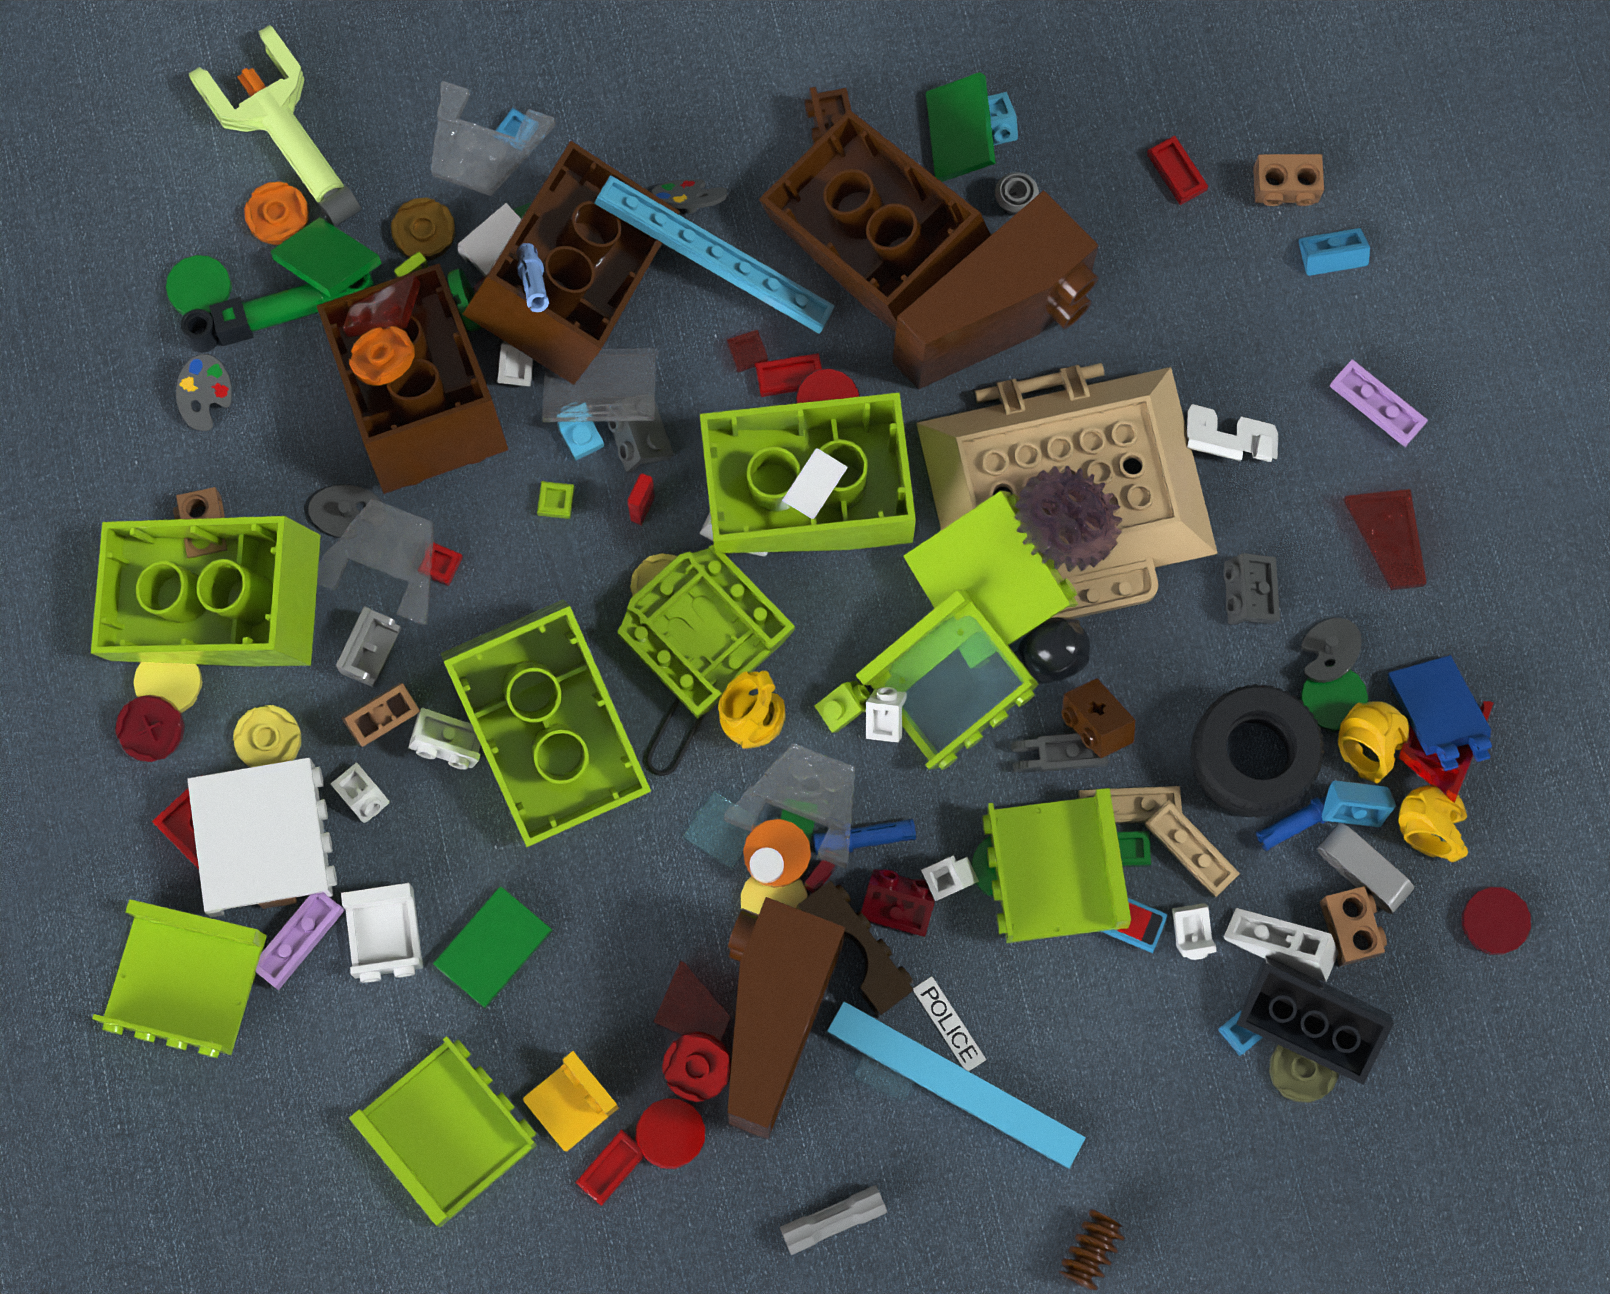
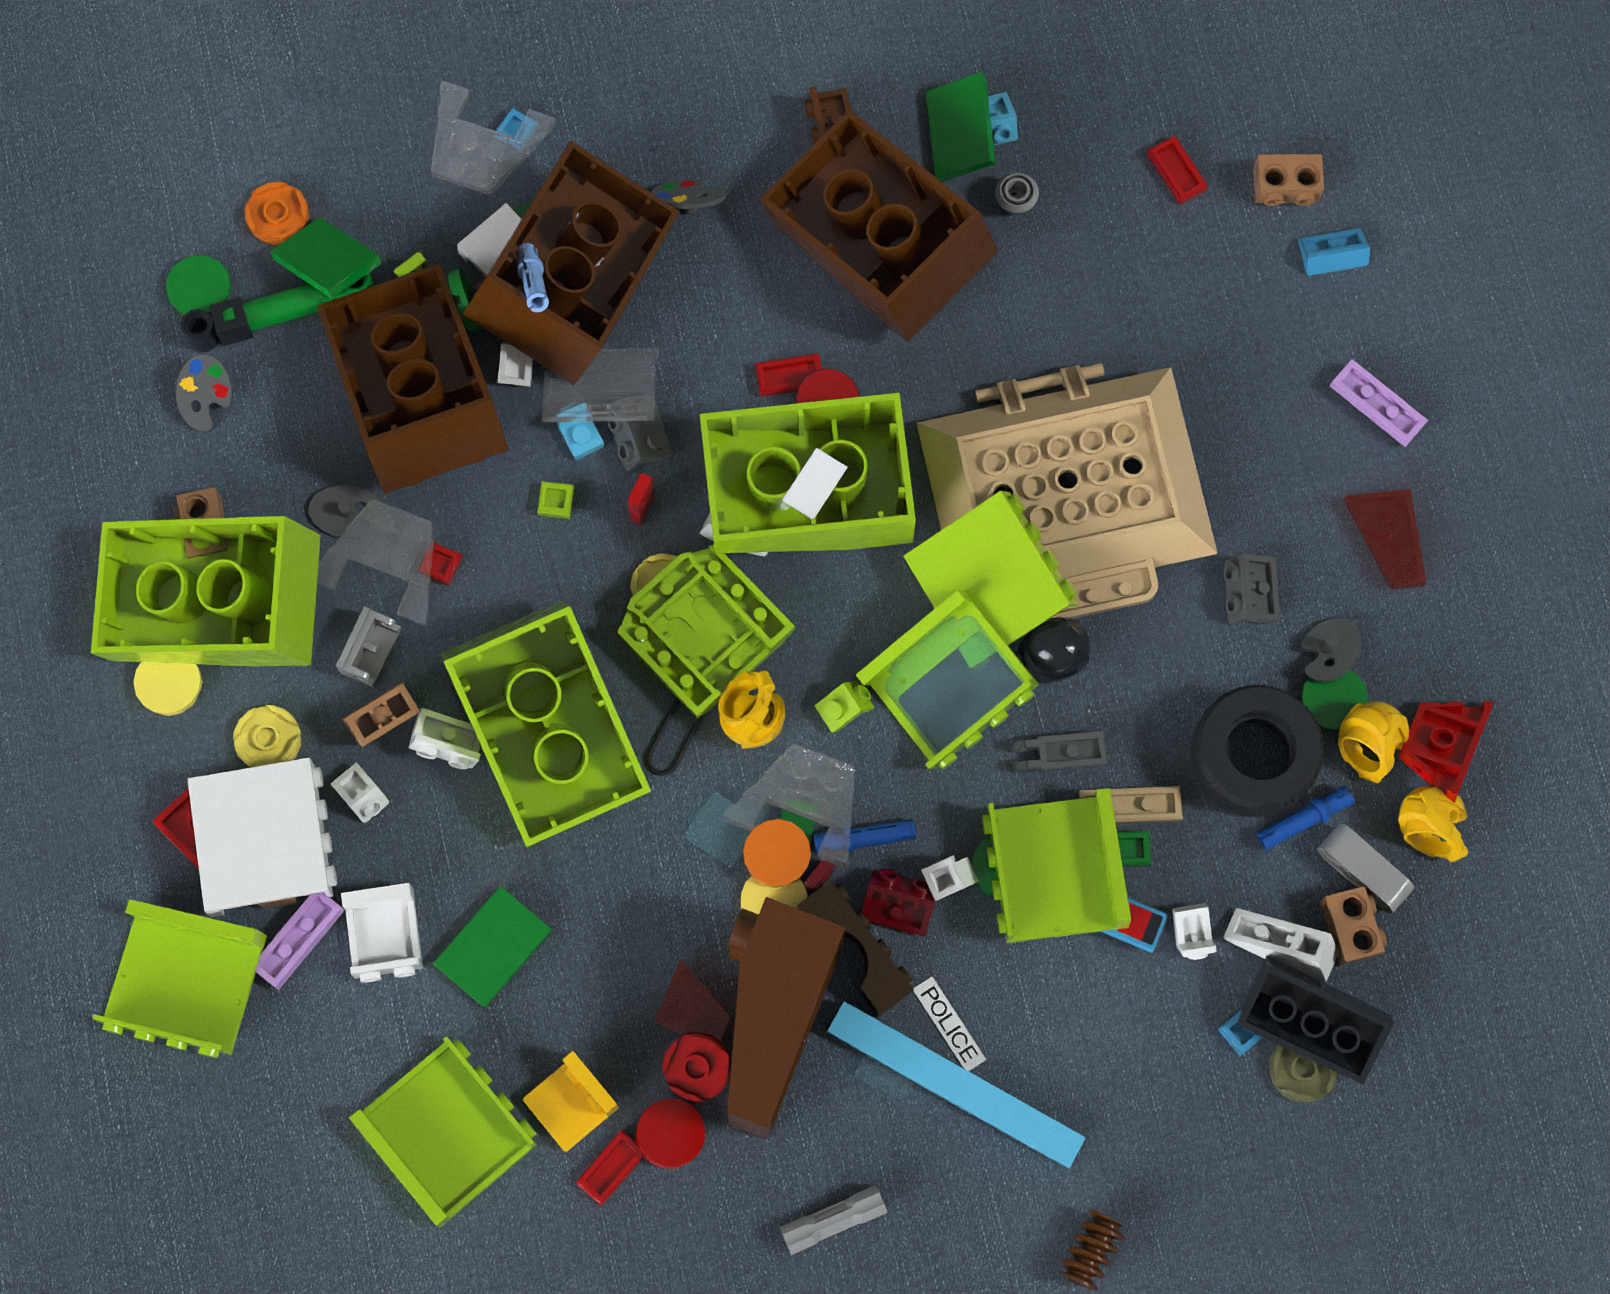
(150, 728): dark red tile -> none
(272, 111): yellowish green piece -> none
(381, 355): orange tile -> none
(383, 309): clear red wing -> none
(423, 228): pearl gold tile -> none
(714, 254): medium azure tile -> none
(747, 350): clear red tile -> none
(766, 865): white tile -> none
(885, 714): white bracket -> none
(999, 294): reddish brown slope -> none
(1091, 507): gear -> none
(1098, 718): reddish brown brick -> none
(1191, 848): tan tile -> none
(1251, 437): white piece -> none
(1358, 804): dark azure slope -> none
(1441, 710): blue tile -> none
(1496, 921): dark red tile -> none

